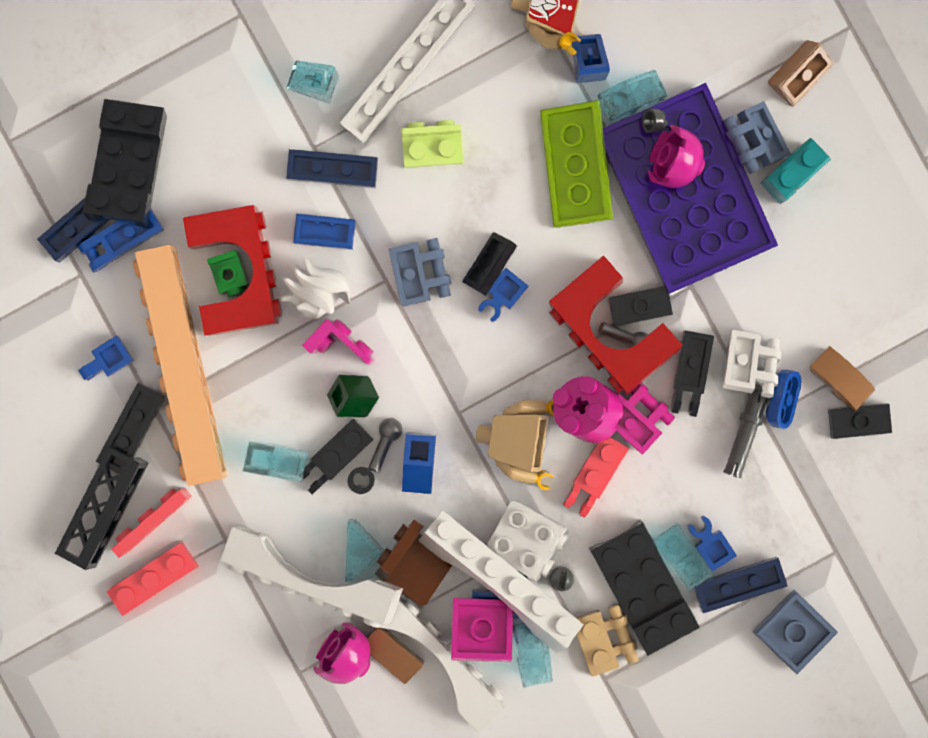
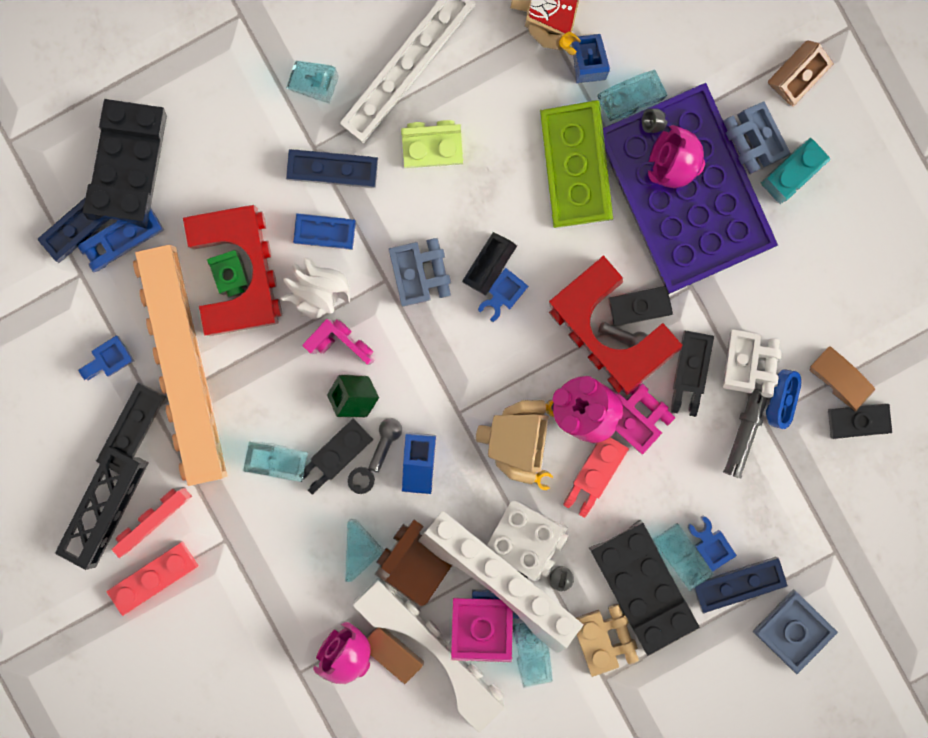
(256, 554): white arch -> none

